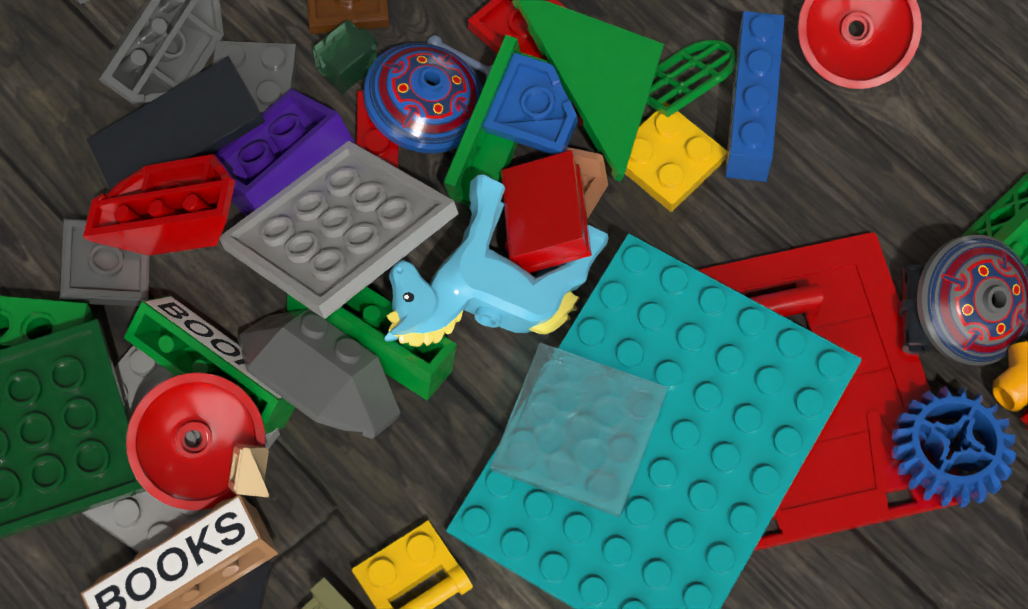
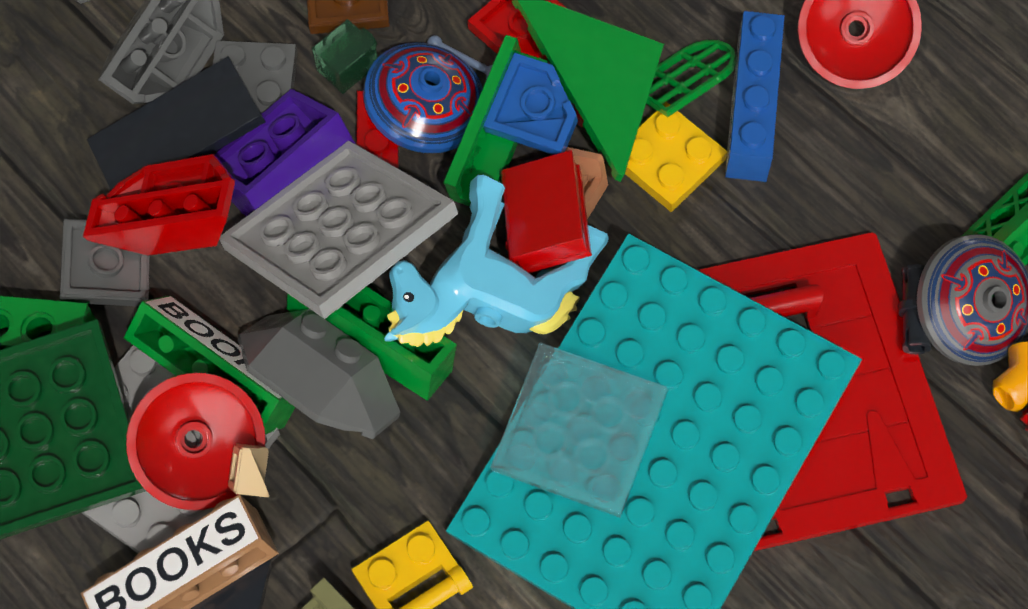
(970, 454): blue gear -> none

